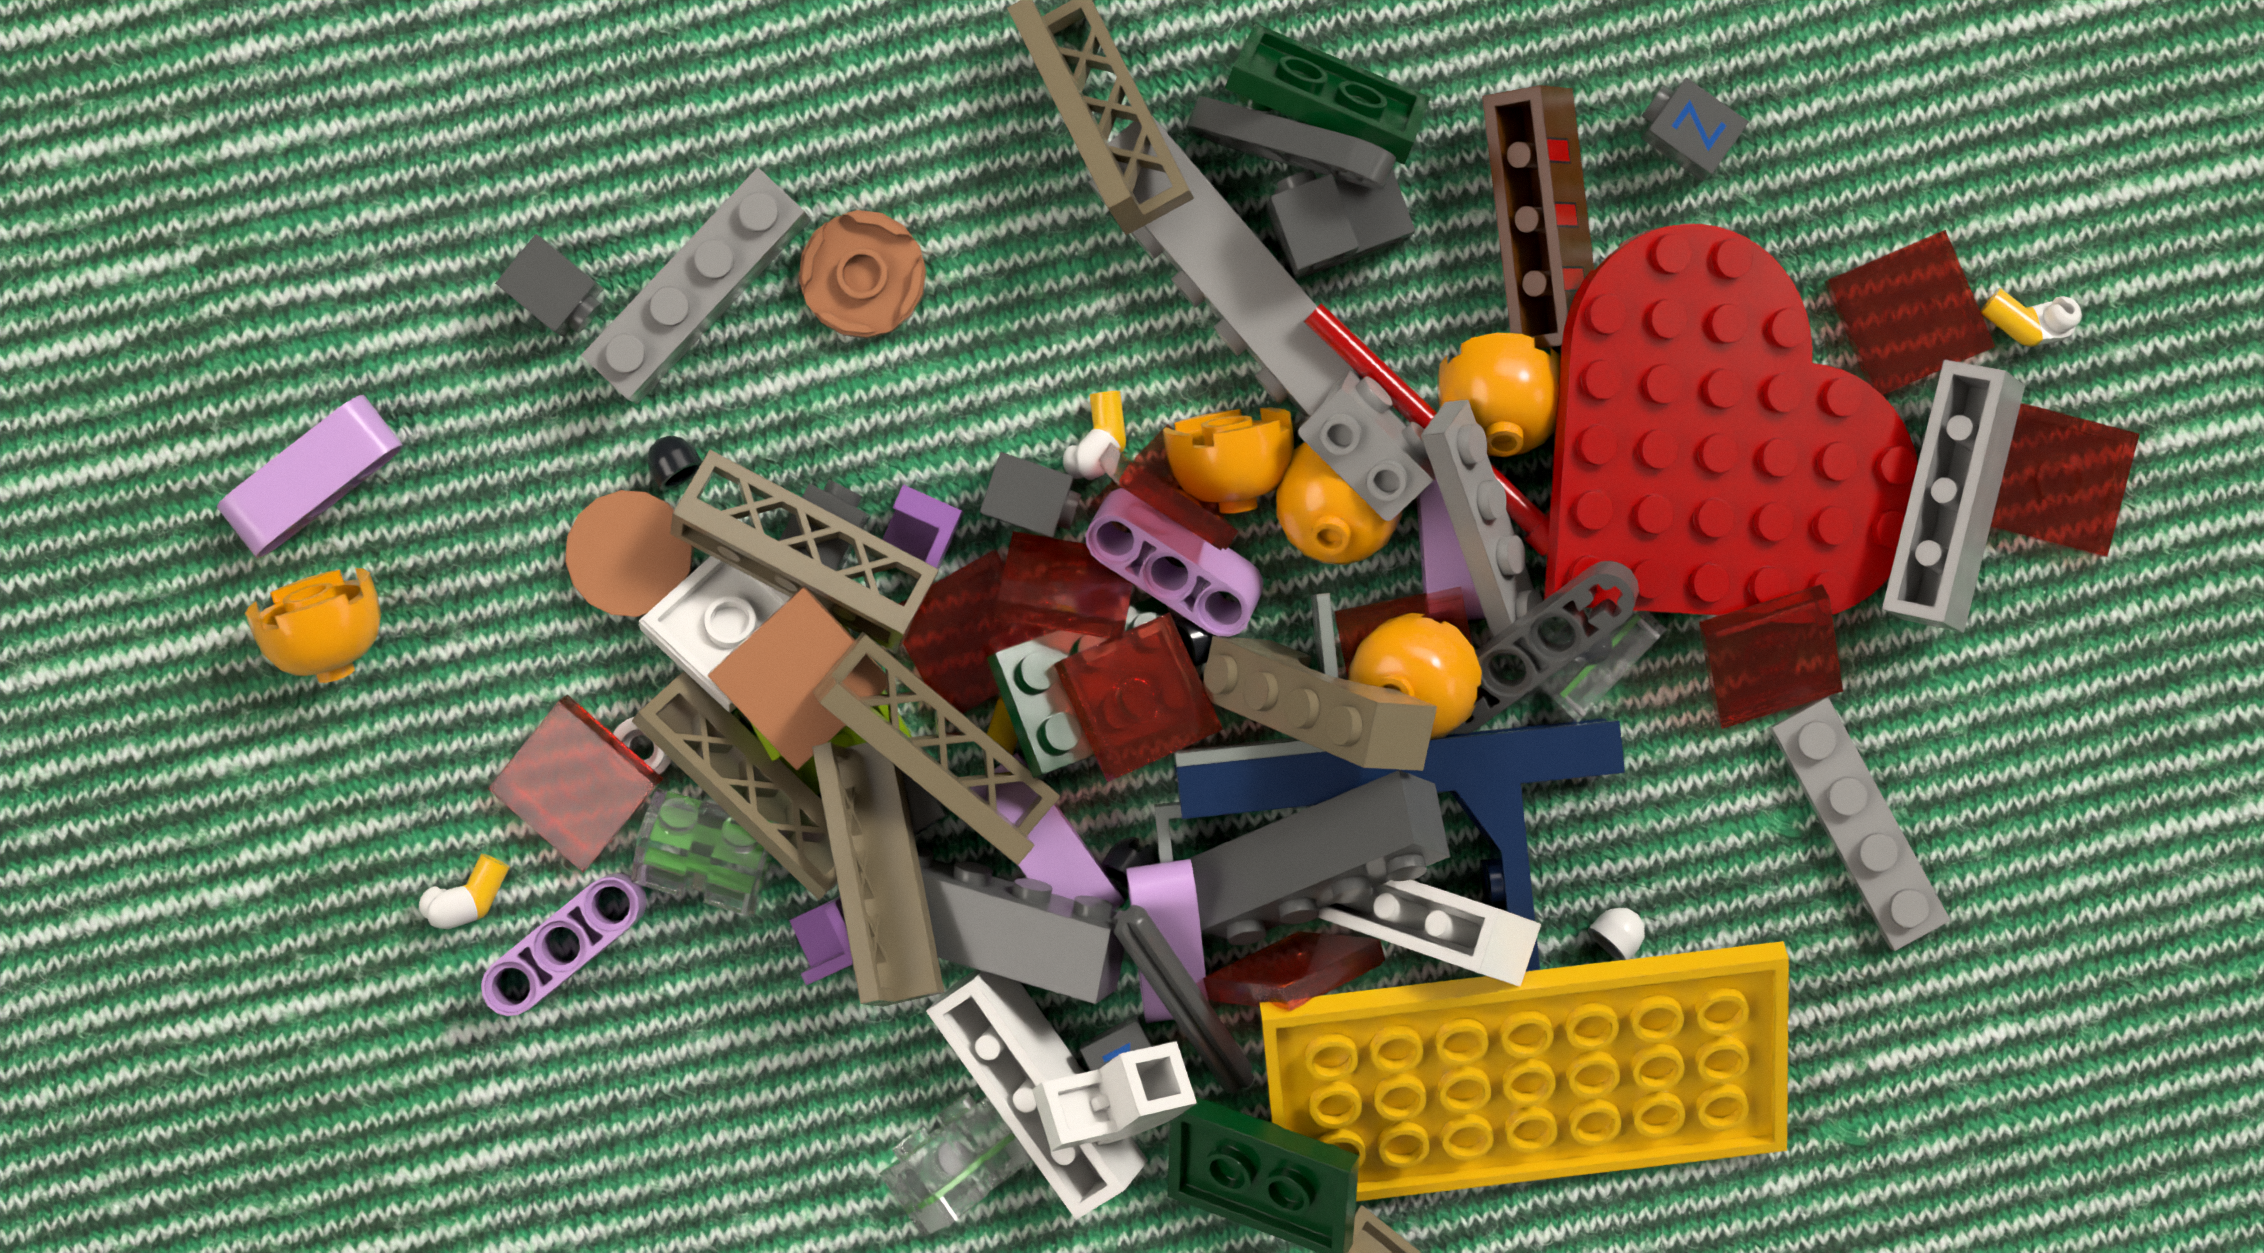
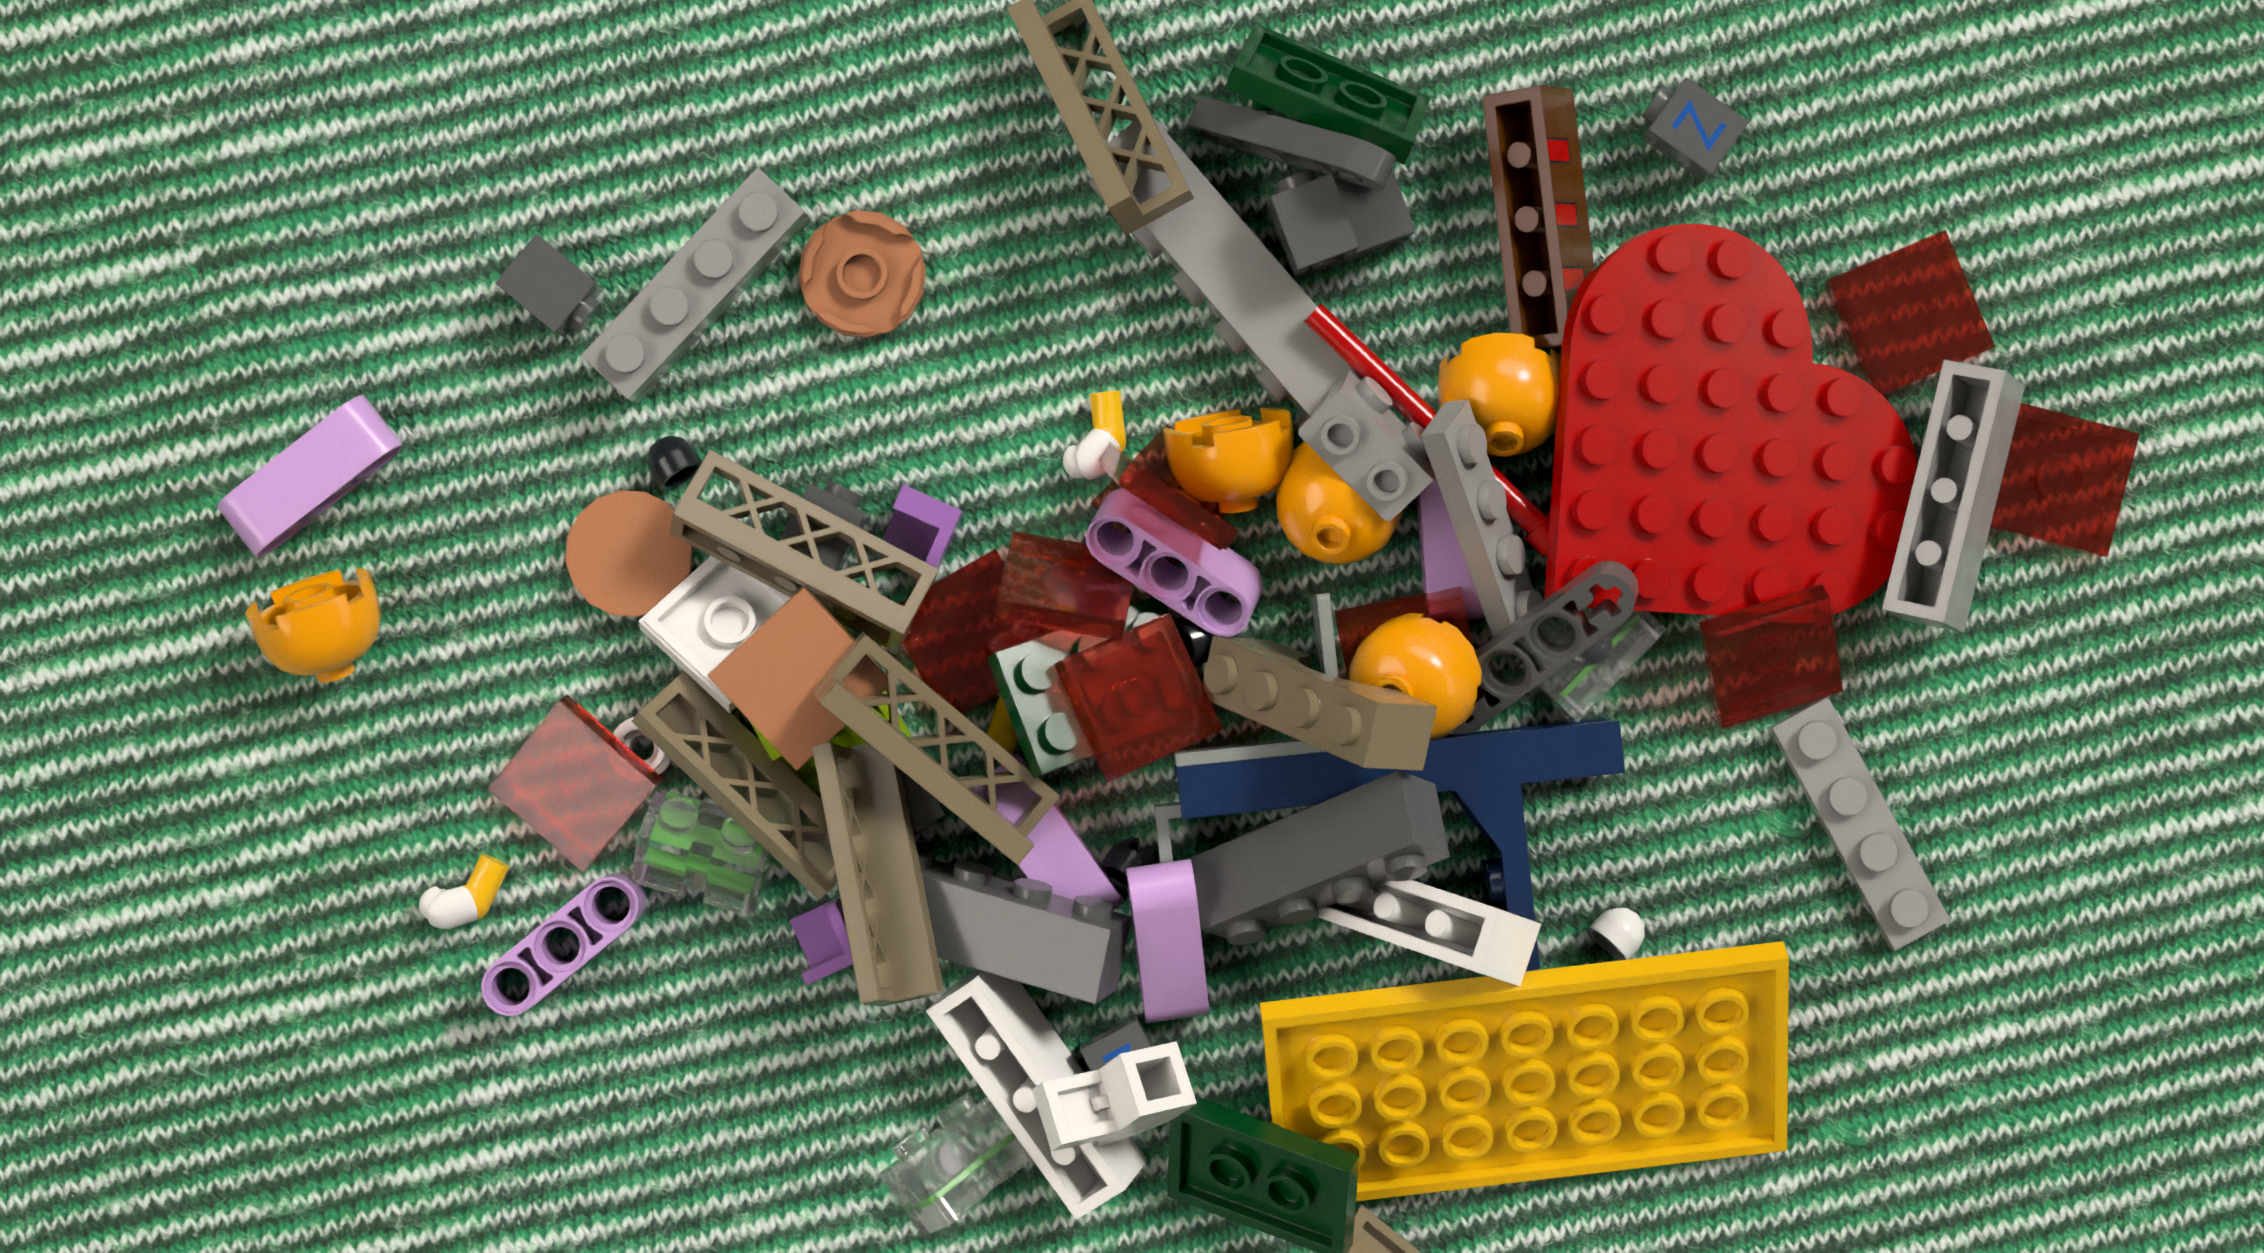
(1030, 496): dark grey brick -> none
(1183, 998): dark grey axle -> none
(1294, 970): clear red tile -> none
(2033, 324): arm -> none

